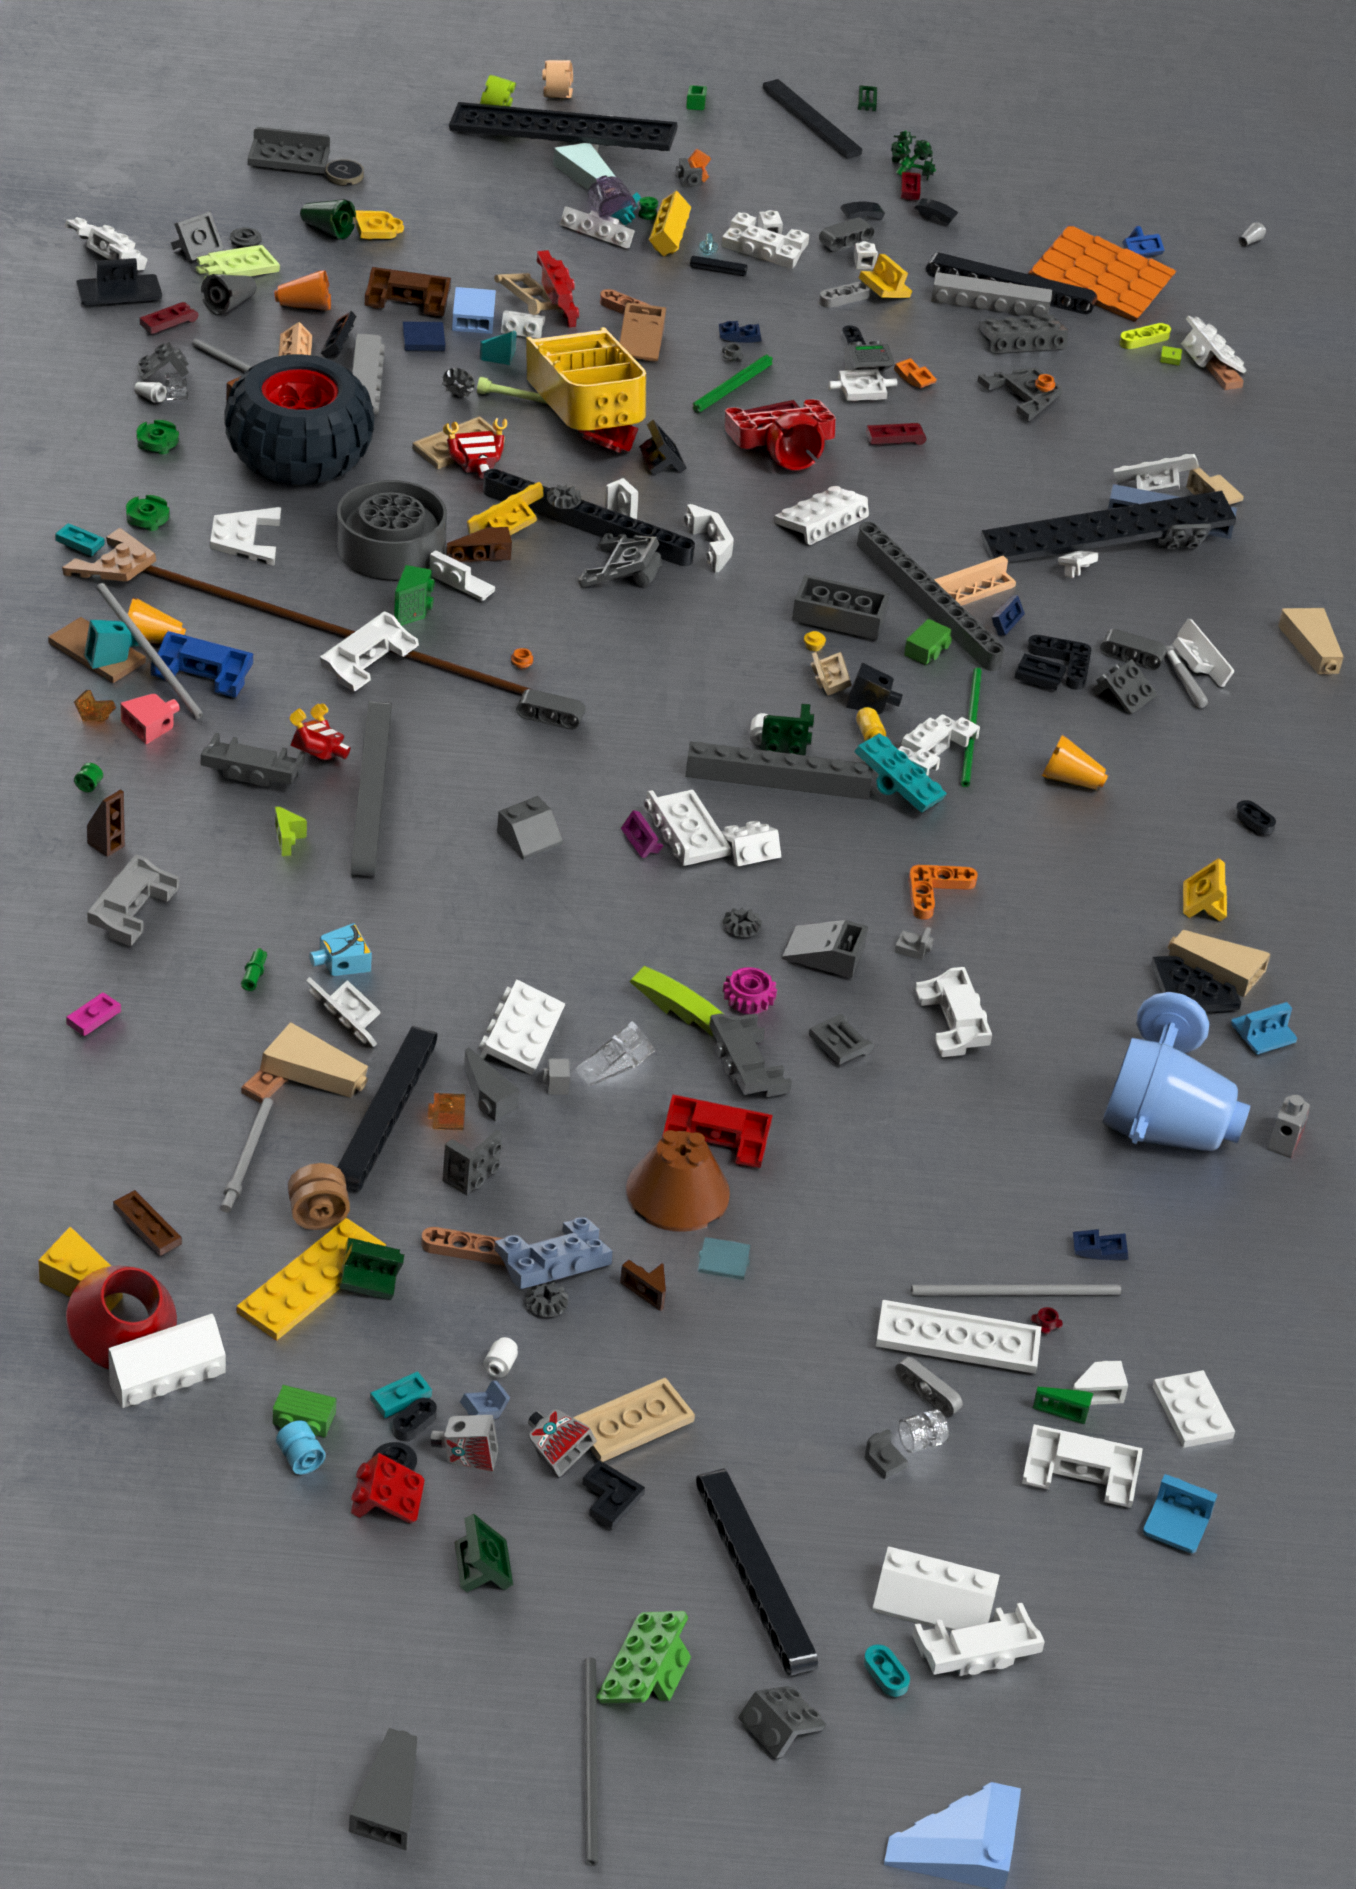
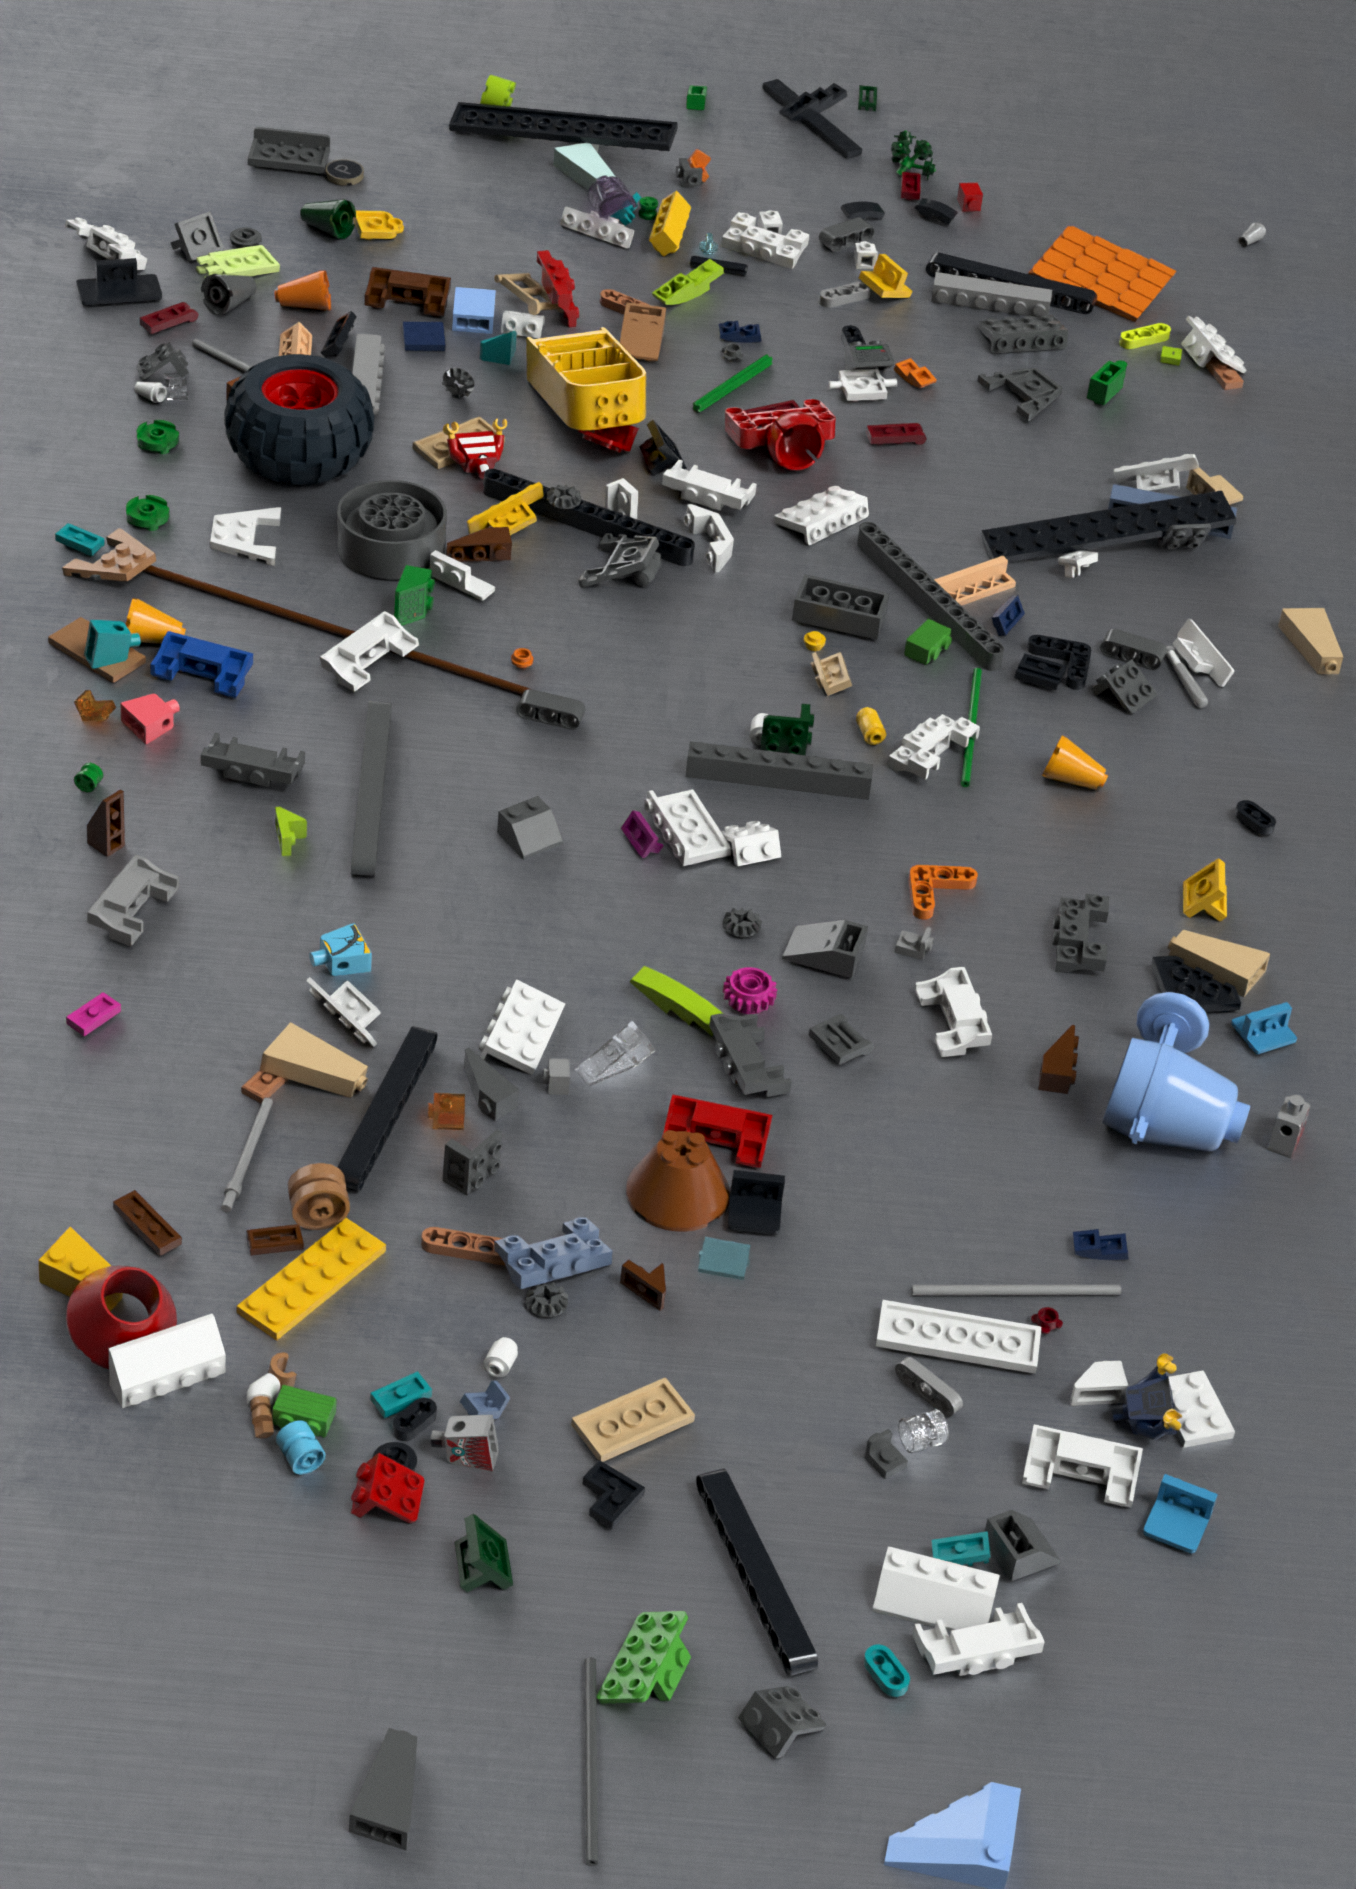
(149, 650): light grey piece -> none
(254, 970): green axle -> none
(262, 1391): none -> medium nougat piece
(273, 1242): none -> reddish brown tile
(317, 736): red torso -> none
(370, 1268): dark green bracket -> none
(485, 386): yellowish green piece -> none
(558, 78): light nougat brick -> none
(560, 1439): torso -> none
(685, 288): none -> lime slope
(707, 488): none -> white bracket
(756, 1202): none -> black bracket
(814, 103): none -> black slope
(872, 690): black torso -> none
(899, 773): teal plate -> none
(963, 1548): none -> teal plate
(969, 197): none -> red brick
(1019, 1545): none -> dark grey slope
(1045, 383): orange plate -> none
(1057, 1064): none -> reddish brown slope
(1069, 1405): green slope -> none
(1072, 933): none -> dark grey bracket
(1107, 382): none -> green brick
(1143, 245): blue plate -> none
(1151, 1403): none -> torso

